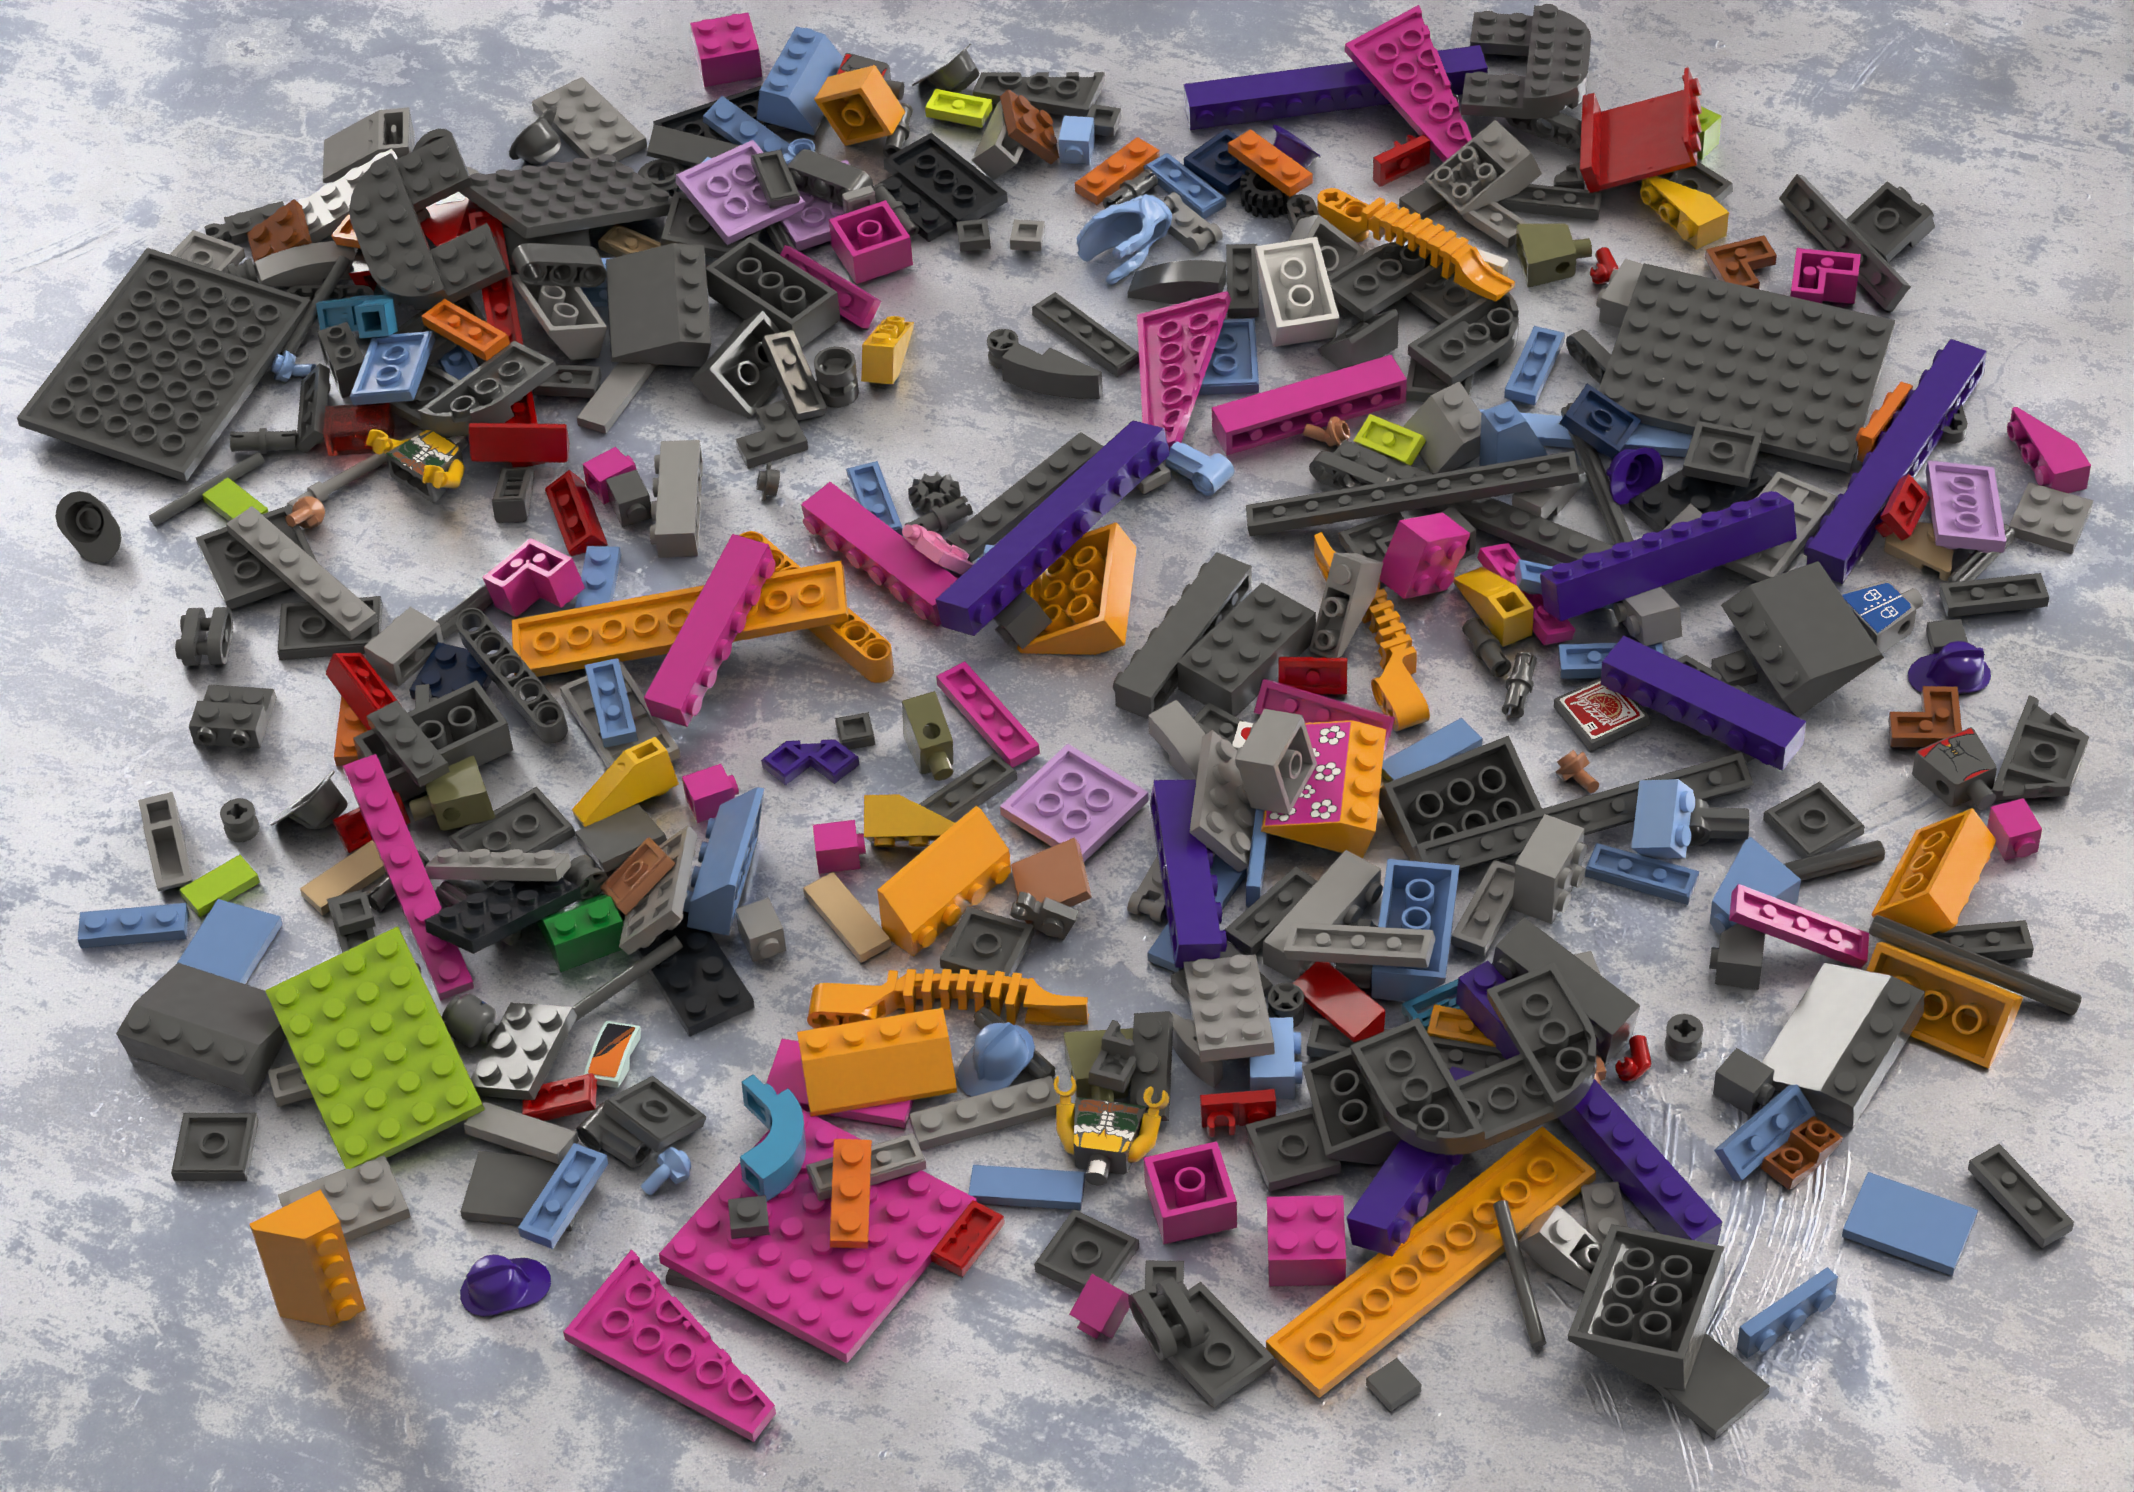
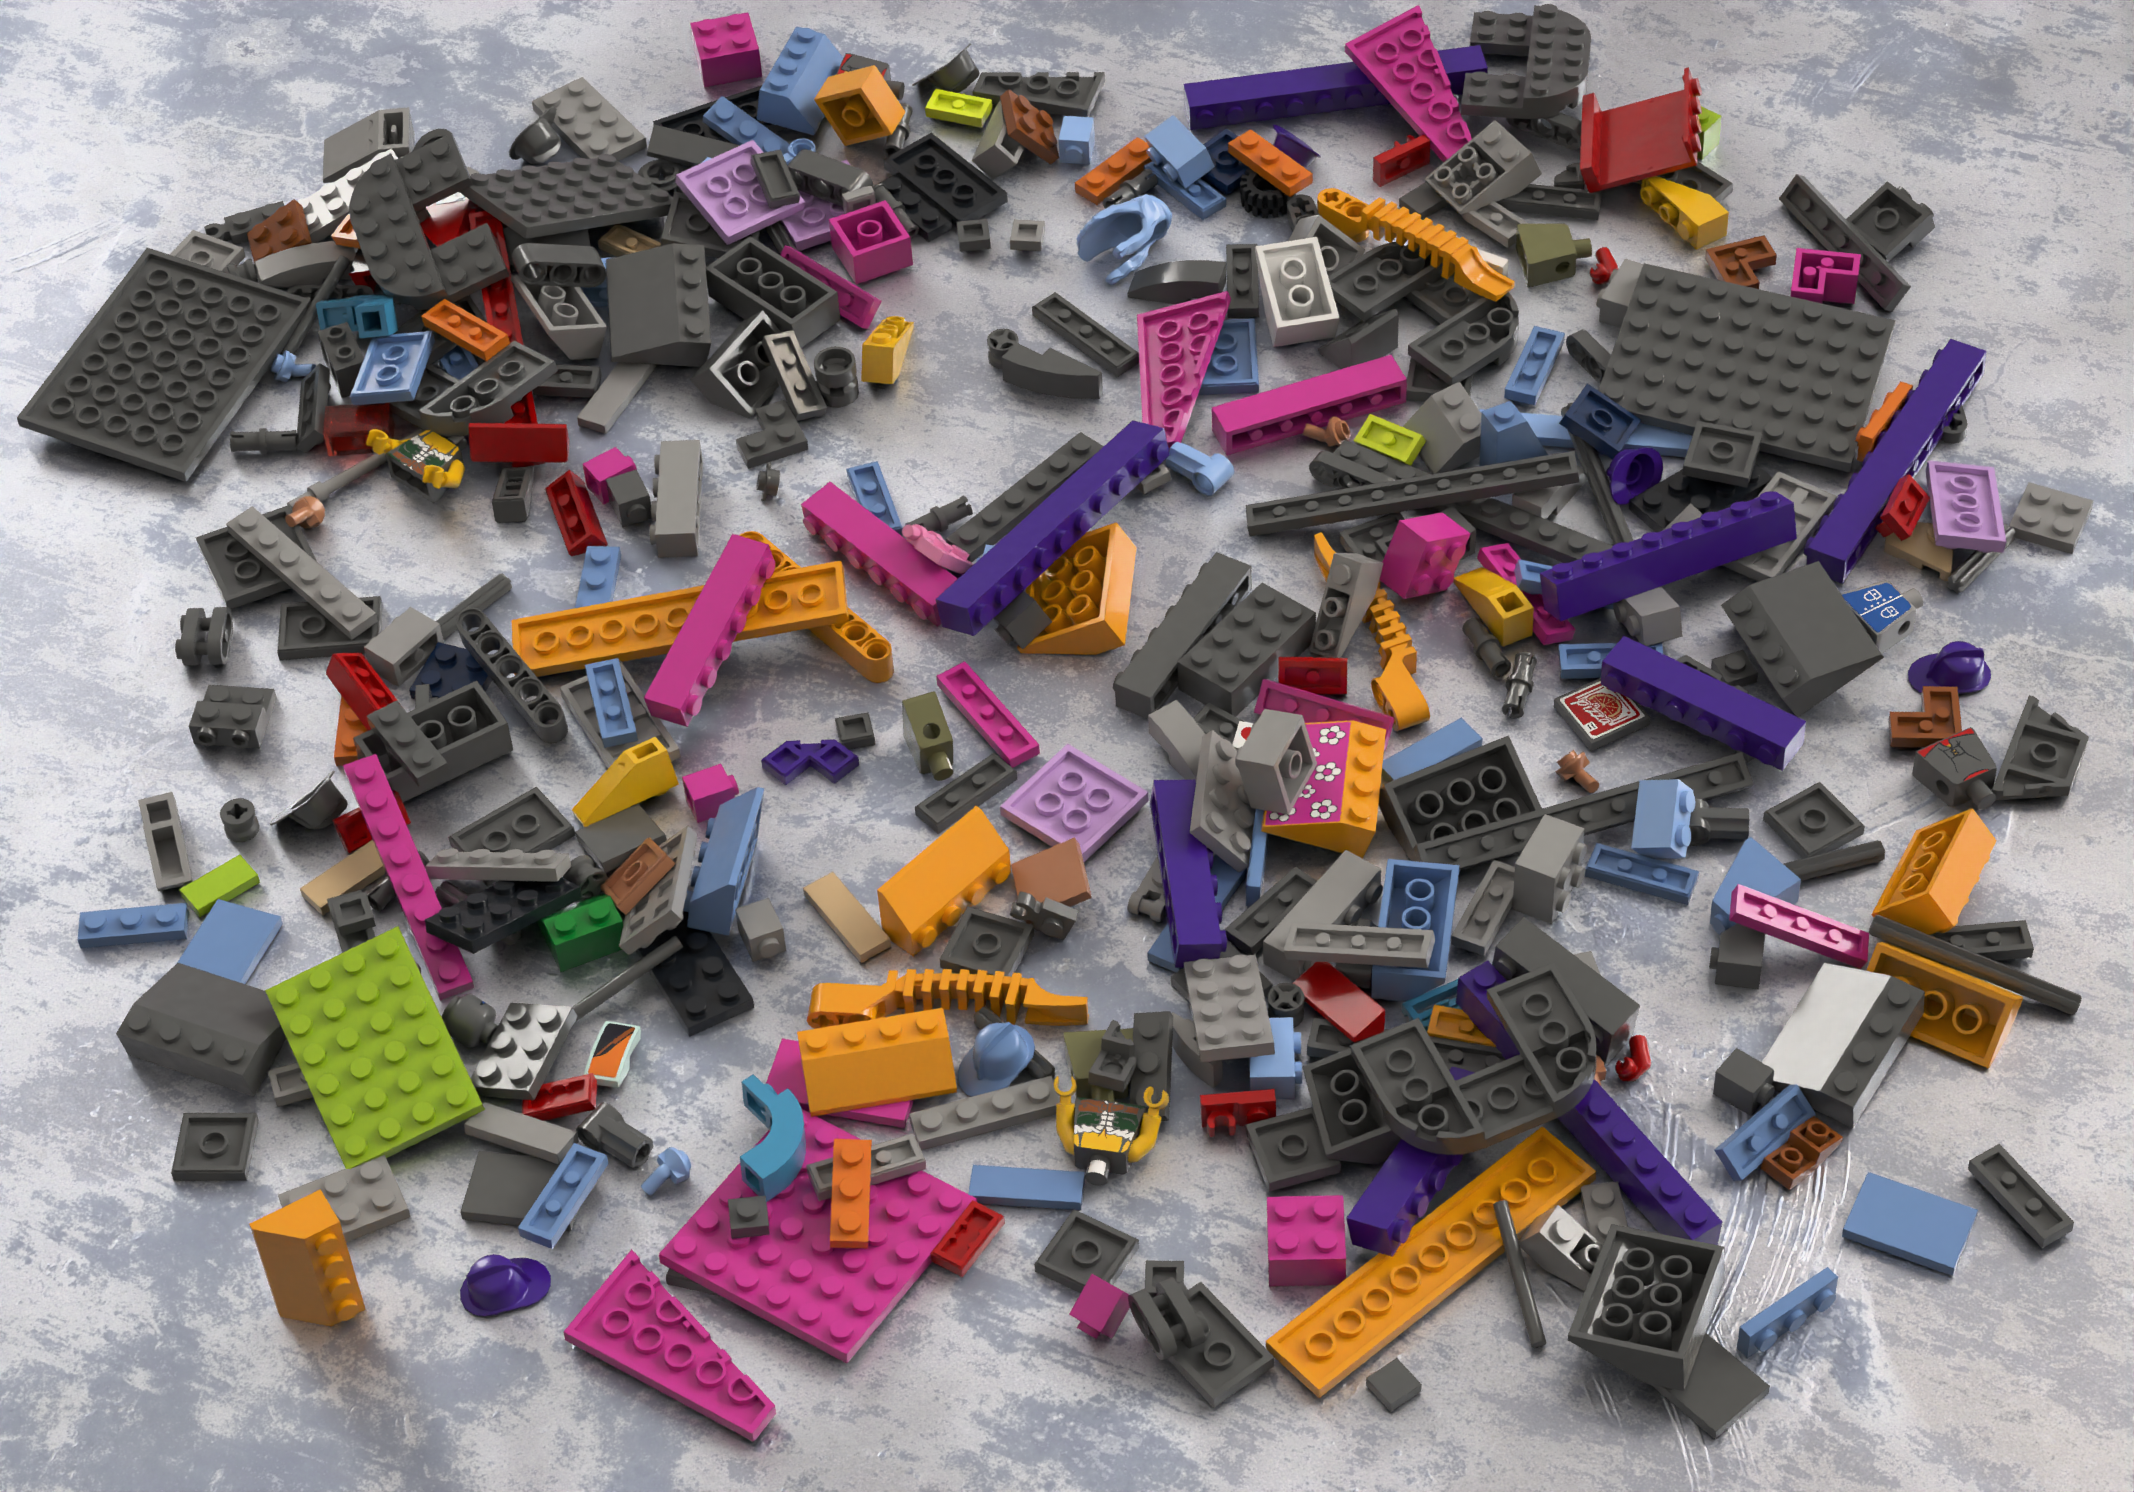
(88, 526): dark grey piece -> none
(196, 494): dark grey bar -> none
(231, 500): lime tile -> none
(455, 797): olive torso -> none
(532, 574): dark pink brick -> none
(654, 1113): dark grey tile -> none
(838, 846): dark pink brick -> none
(900, 819): yellow slope -> none
(923, 501): dark grey gear -> none
(1105, 119): dark grey plate -> none
(1178, 151): none -> light blue brick
(1189, 226): light grey plate -> none
(1190, 1192): dark pink brick -> none
(1676, 1042): dark grey wheel -> none
(1943, 632): dark grey tile -> none
(1994, 595): dark grey plate -> none
(2014, 829): dark pink brick -> none
(2051, 455): dark pink slope -> none

